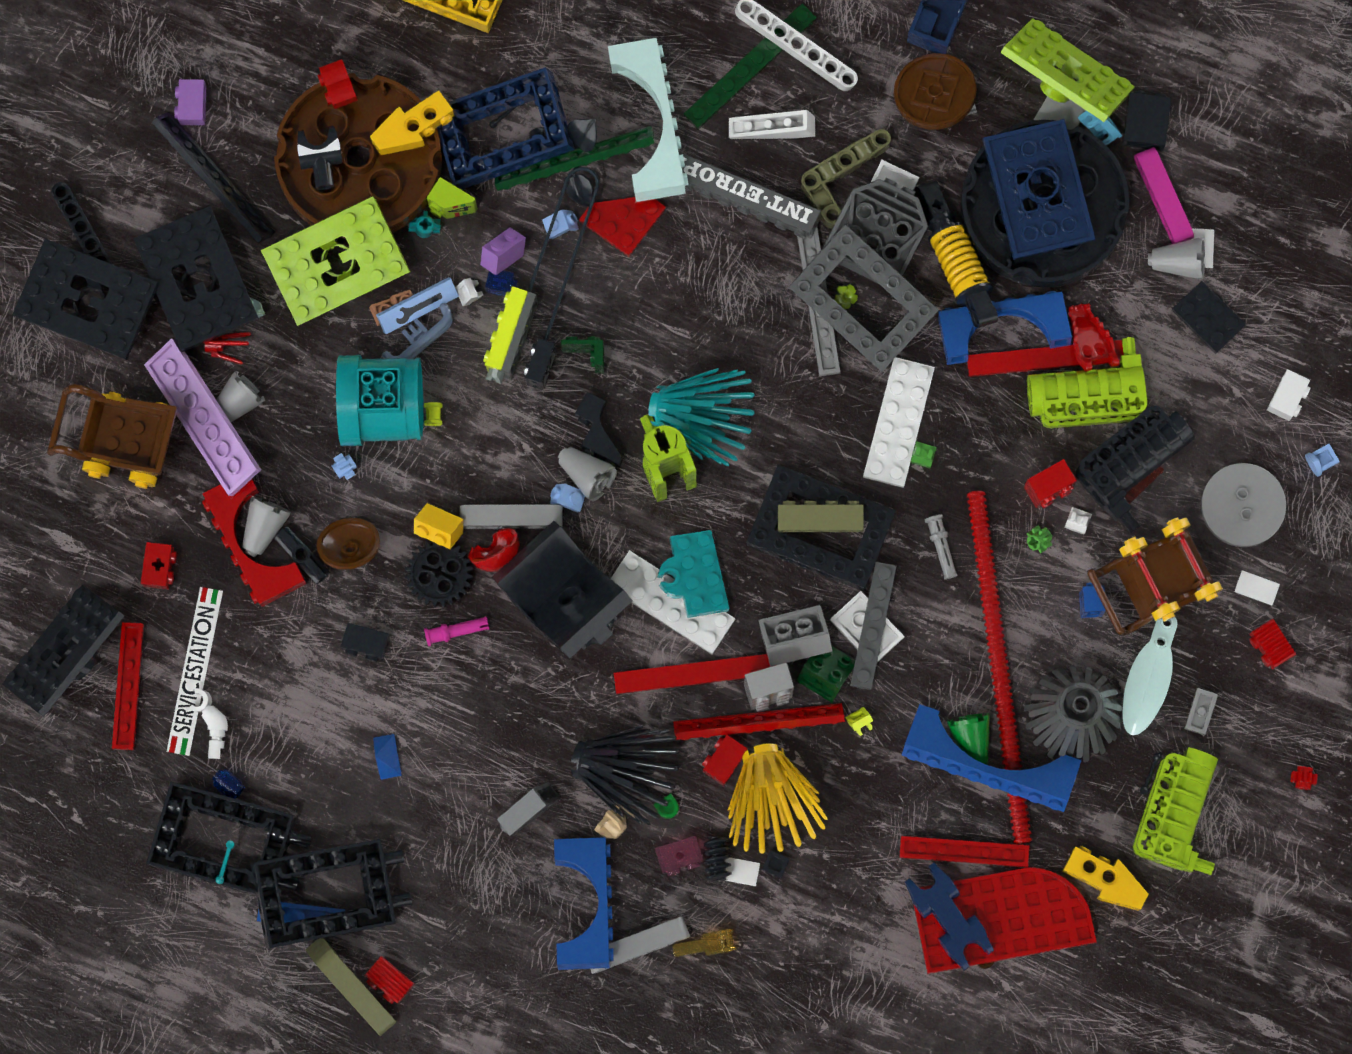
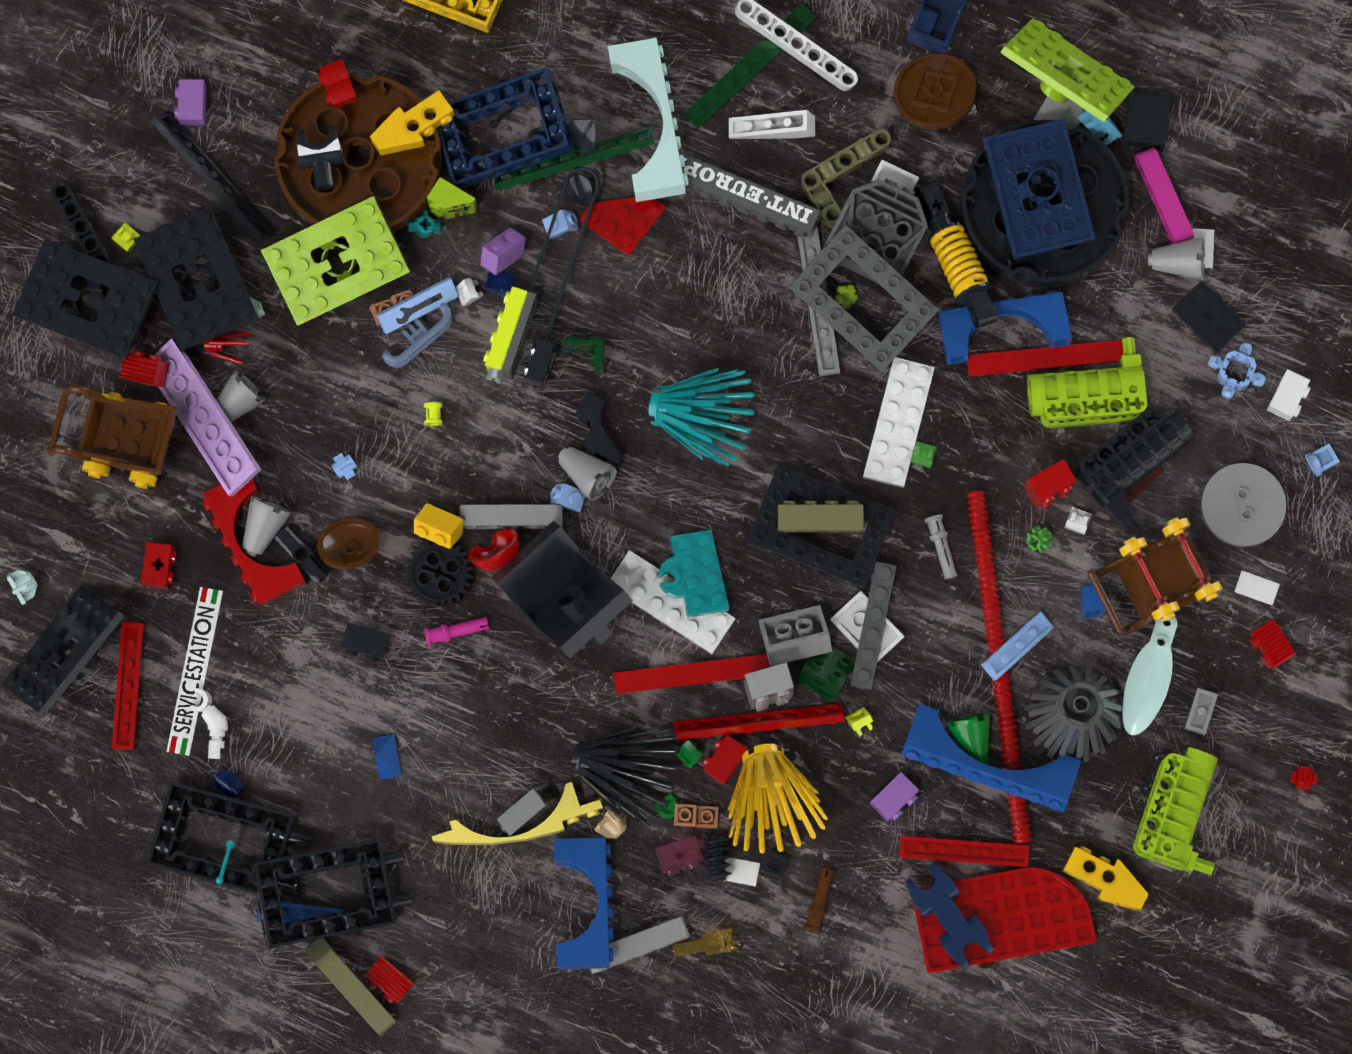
(23, 585): none -> light aqua piece
(124, 237): none -> neon yellow tile
(144, 369): none -> red brick
(379, 399): teal cylinder -> none
(566, 811): none -> light yellow slope
(661, 464): lime piece -> none
(689, 754): none -> green tile
(696, 816): none -> nougat slope
(816, 911): none -> reddish brown pin
(894, 797): none -> medium lavender brick
(1017, 646): none -> light blue tile
(1090, 339): red animal -> none
(1242, 357): none -> light blue piece

